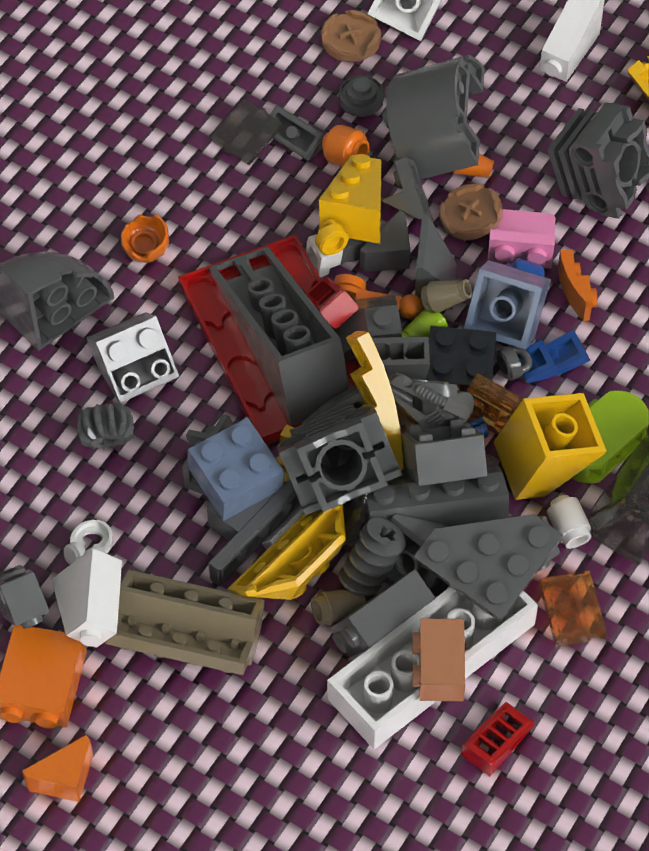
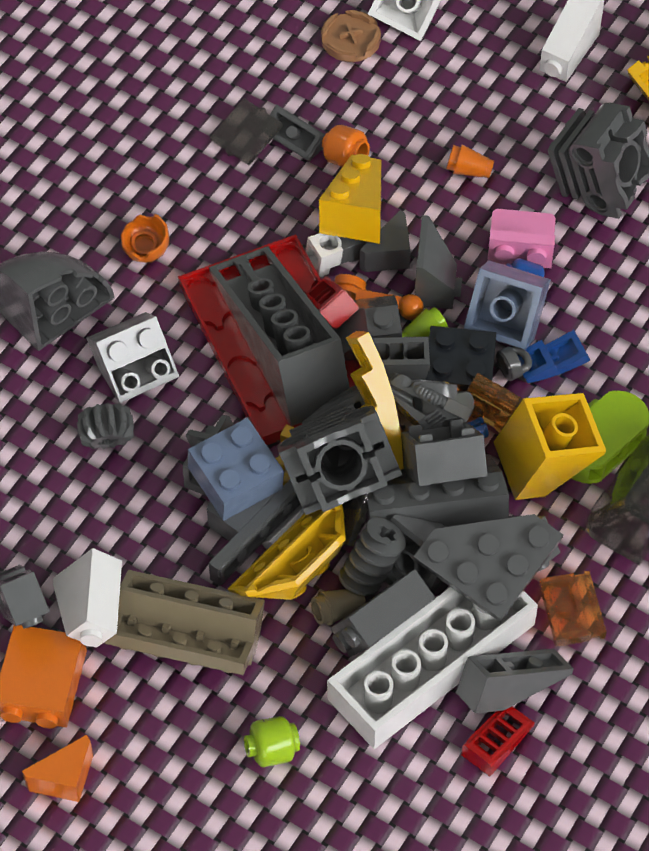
(77, 545): white piece -> none
(272, 741): none -> lime head
(331, 237): yellow tile -> none
(361, 96): dark grey plate -> none
(412, 198): dark grey slope -> none
(430, 115): dark grey cylinder -> none
(440, 660): nougat brick -> none
(444, 294): dark tan cone -> none
(470, 212): medium nougat tile -> none
(508, 678): none -> dark grey slope
(569, 519): white brick -> none
(576, 287): orange slope -> none

